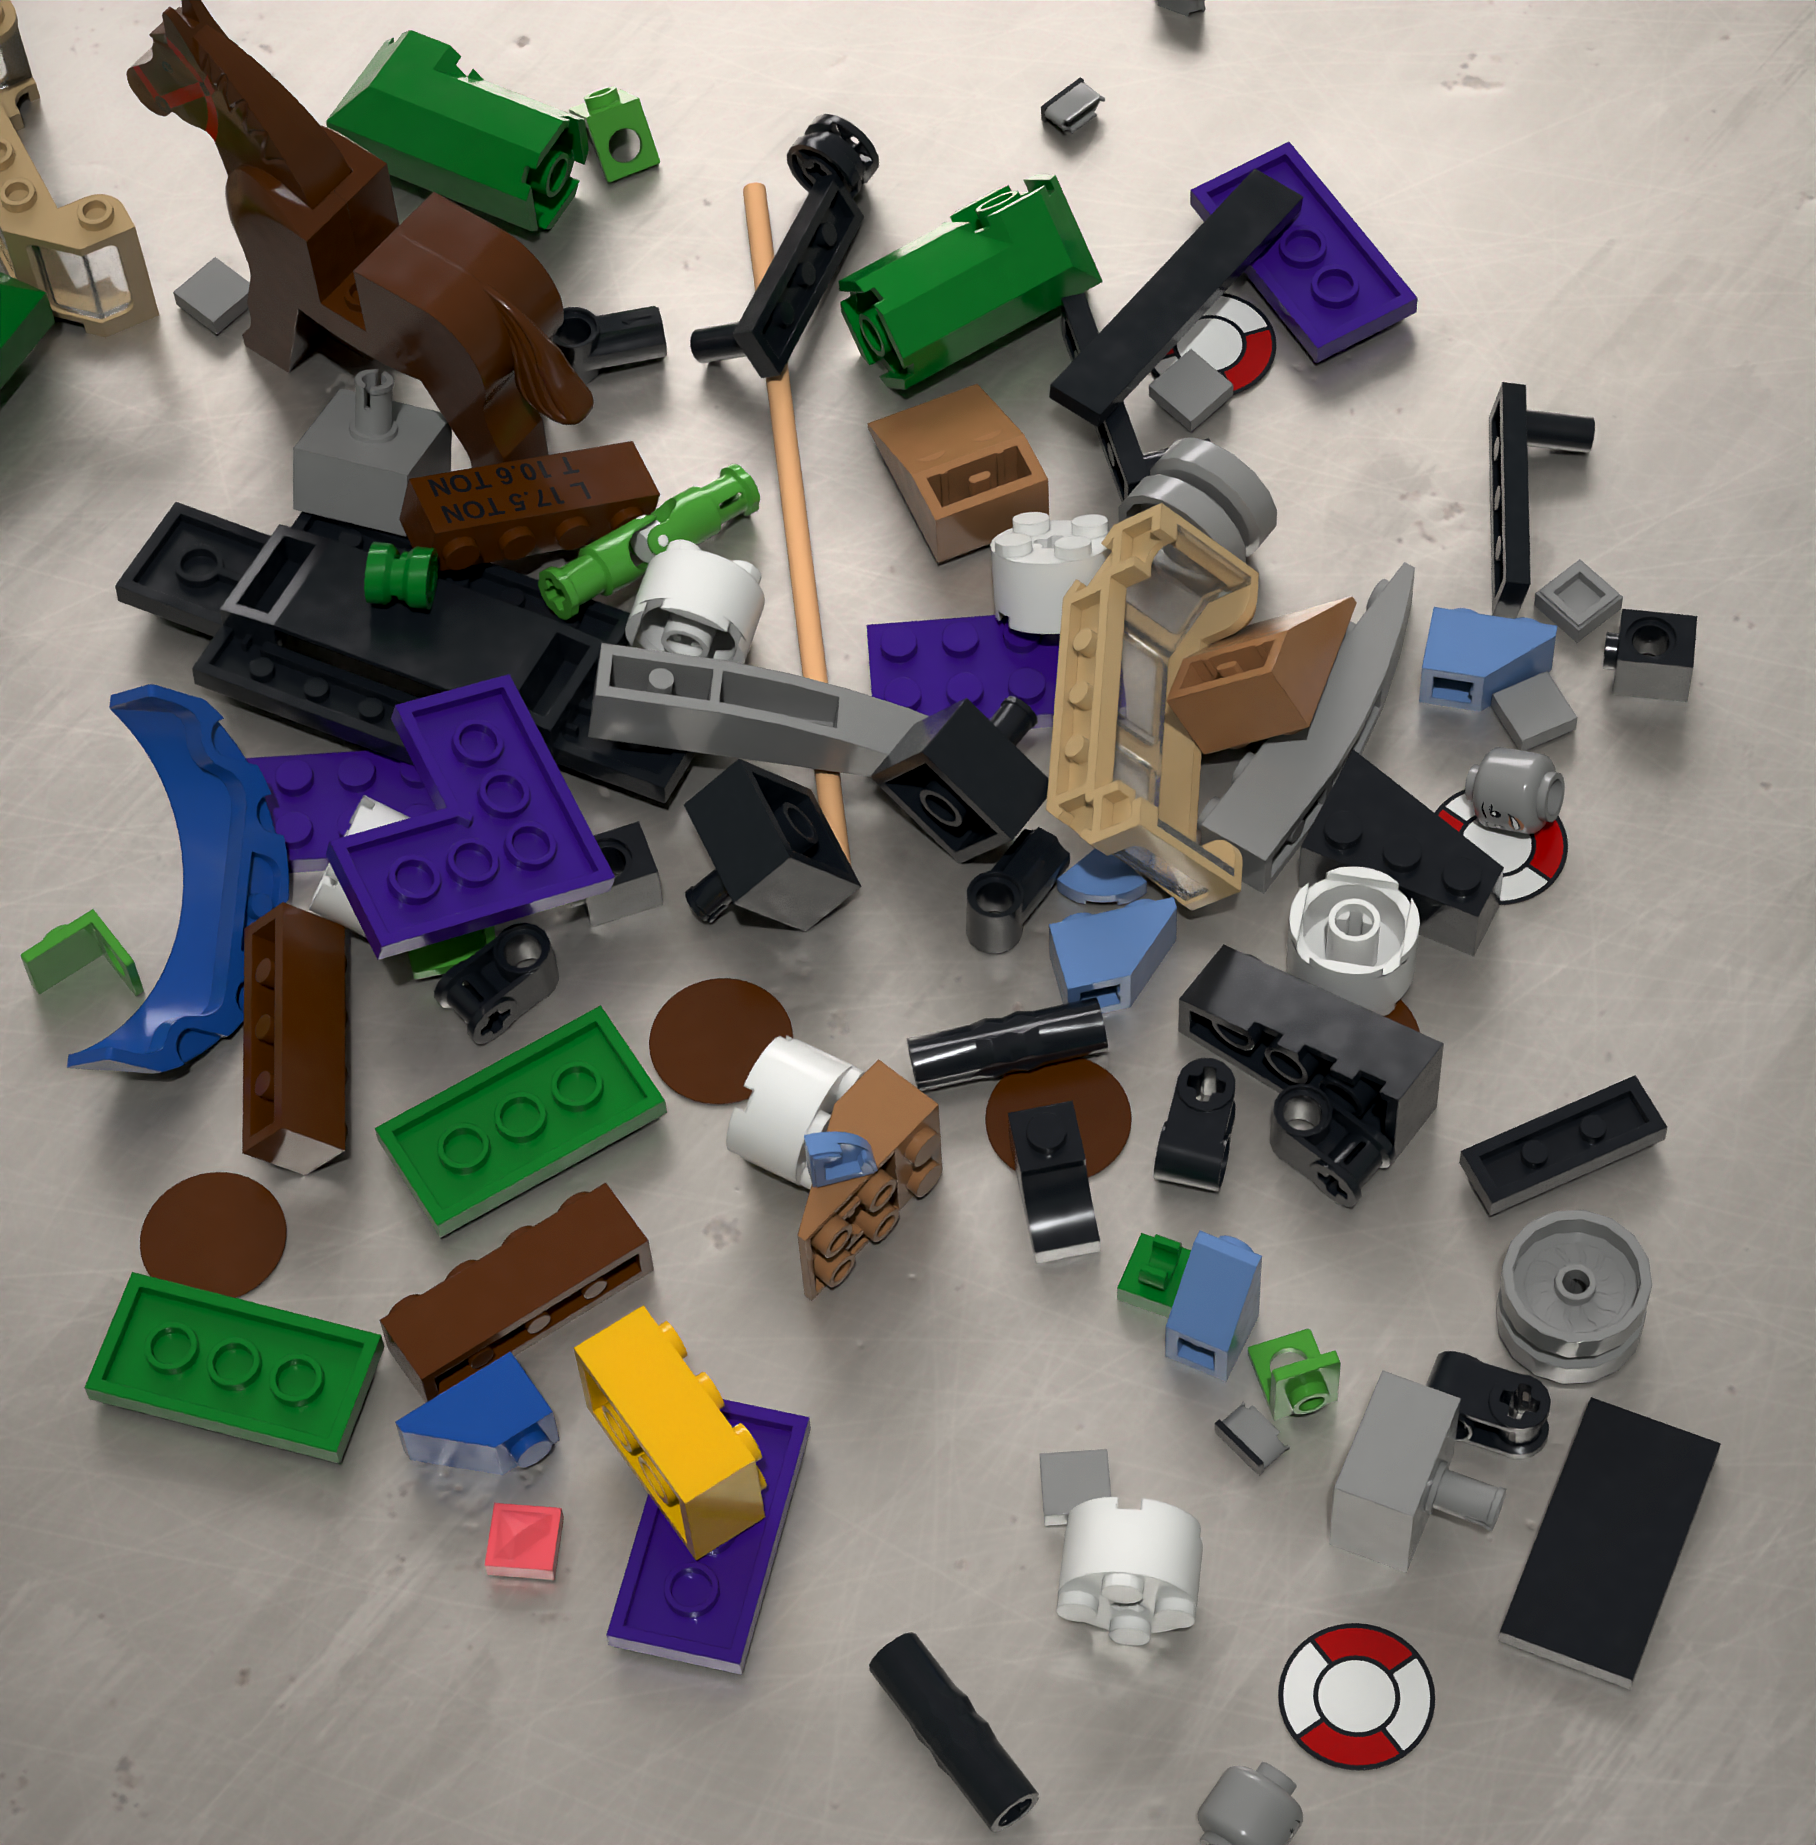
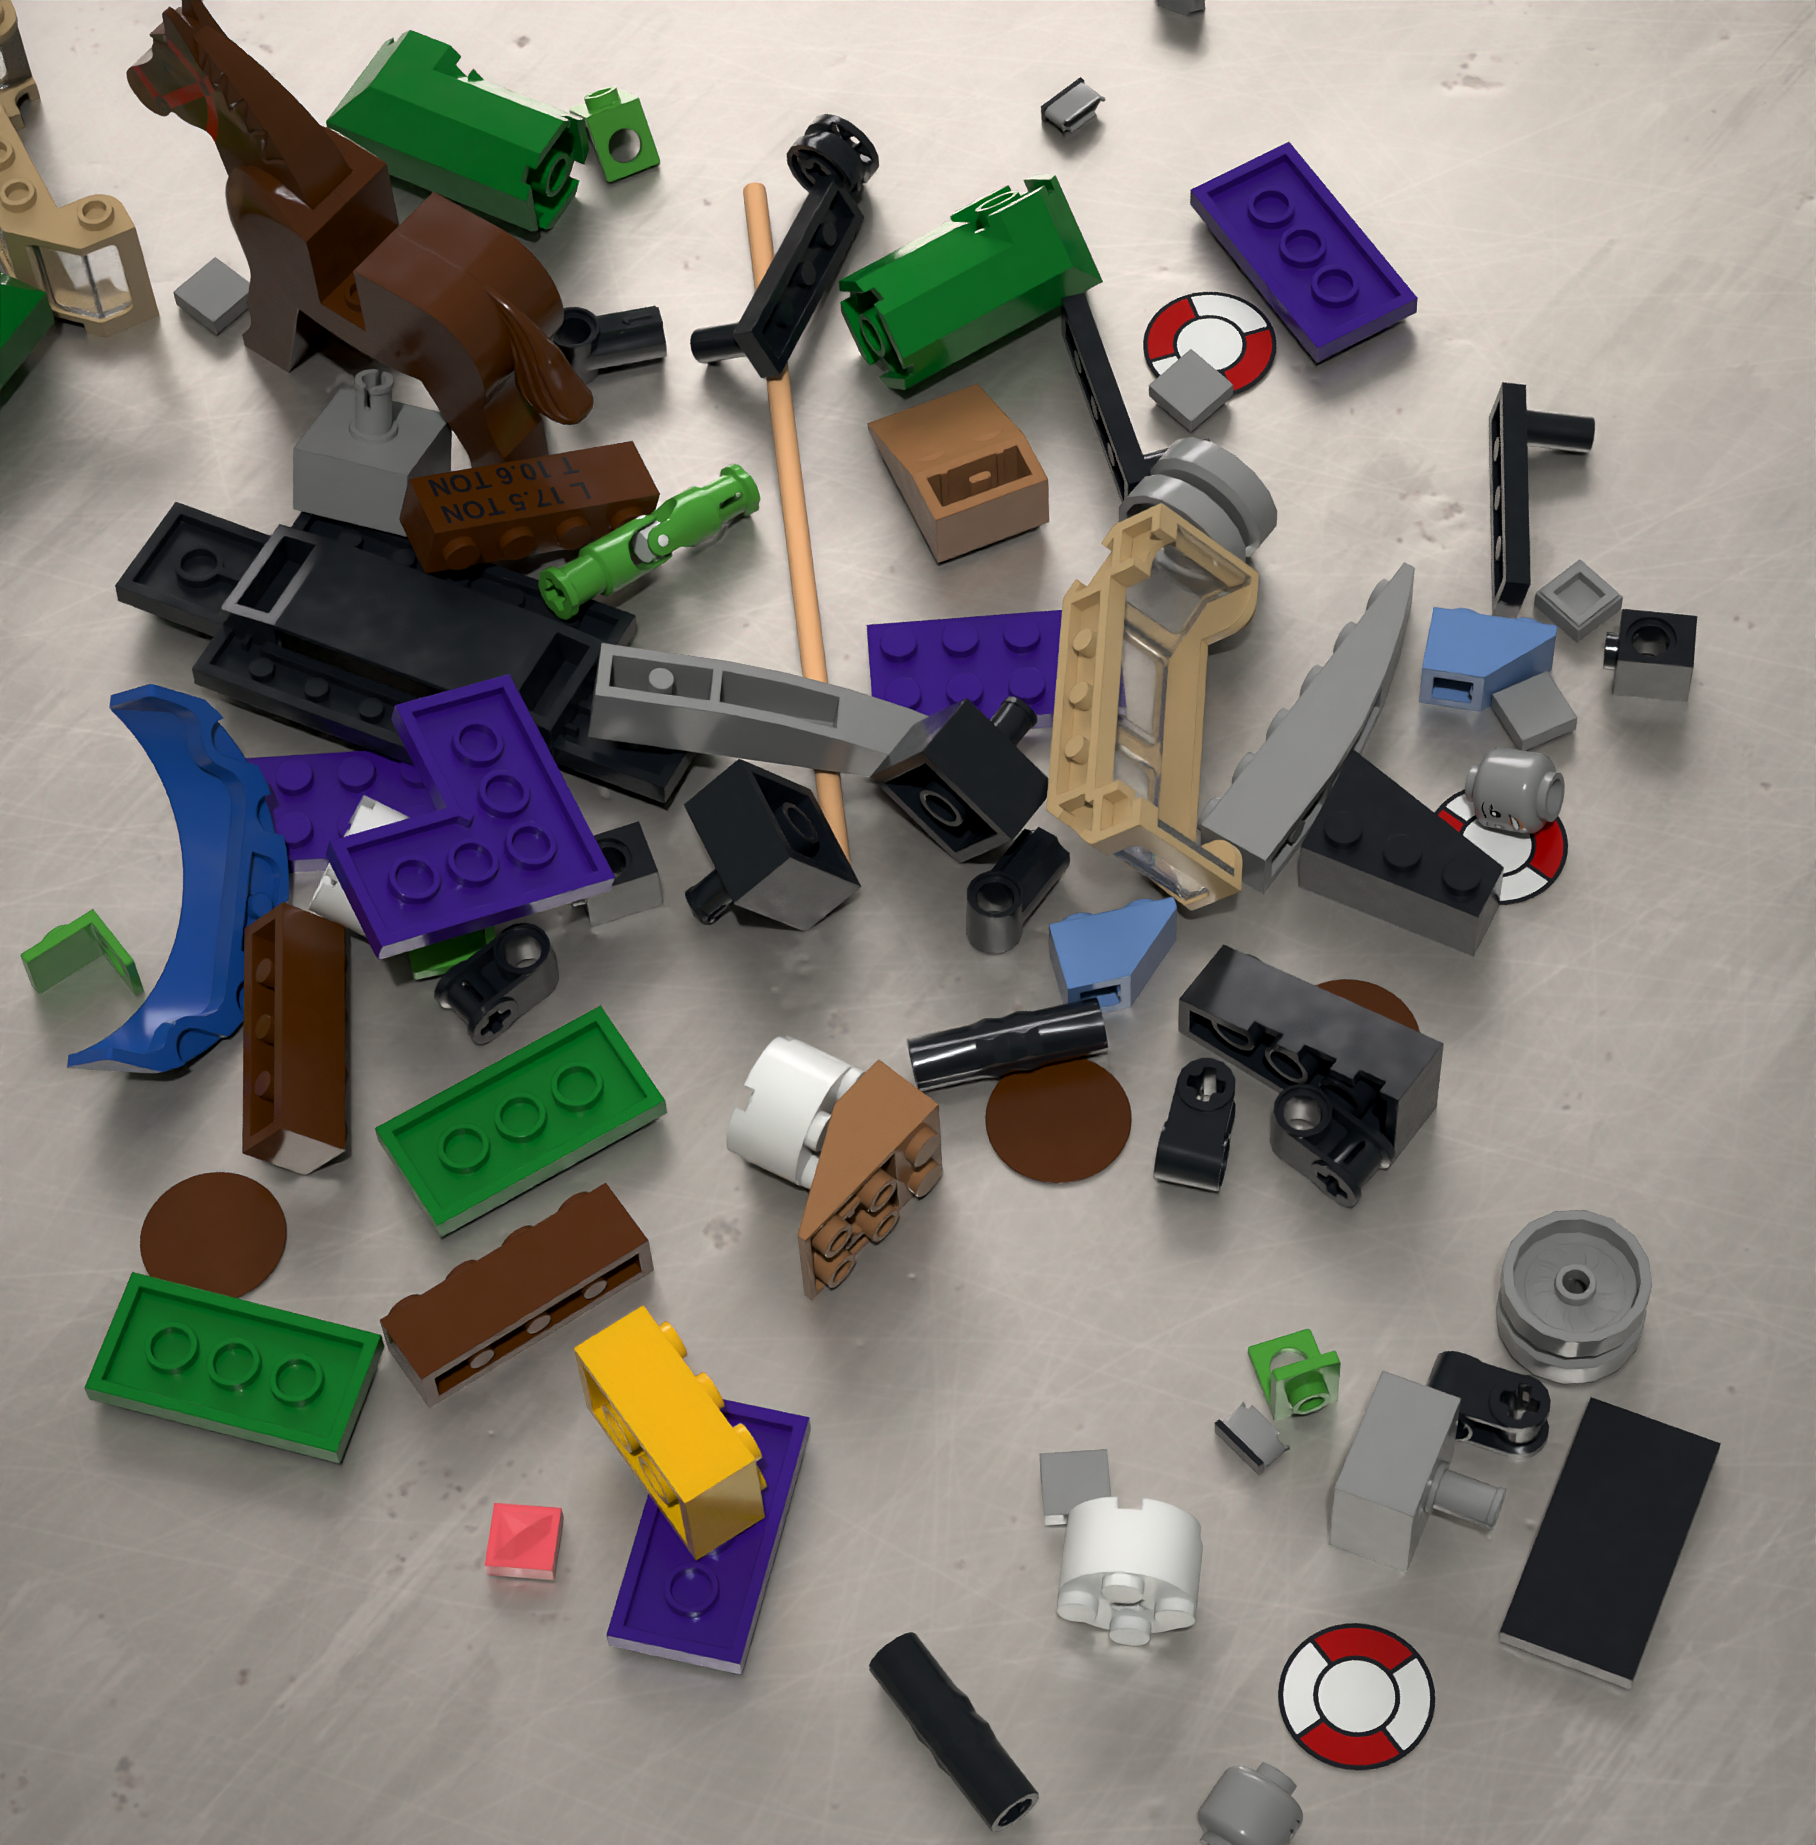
(407, 575): green wheel -> none
(482, 1422): blue slope -> none
(697, 604): white brick -> none
(713, 1037): reddish brown sticker -> none
(837, 1157): medium blue tile -> none
(1039, 564): white brick -> none
(1053, 1181): black arch -> none
(1101, 880): medium blue tile -> none
(1153, 1274): green tile -> none
(1175, 298): black tile -> none
(1214, 1305): medium blue slope -> none
(1260, 678): medium nougat slope -> none
(1355, 937): white brick -> none
(1563, 1145): black plate -> none

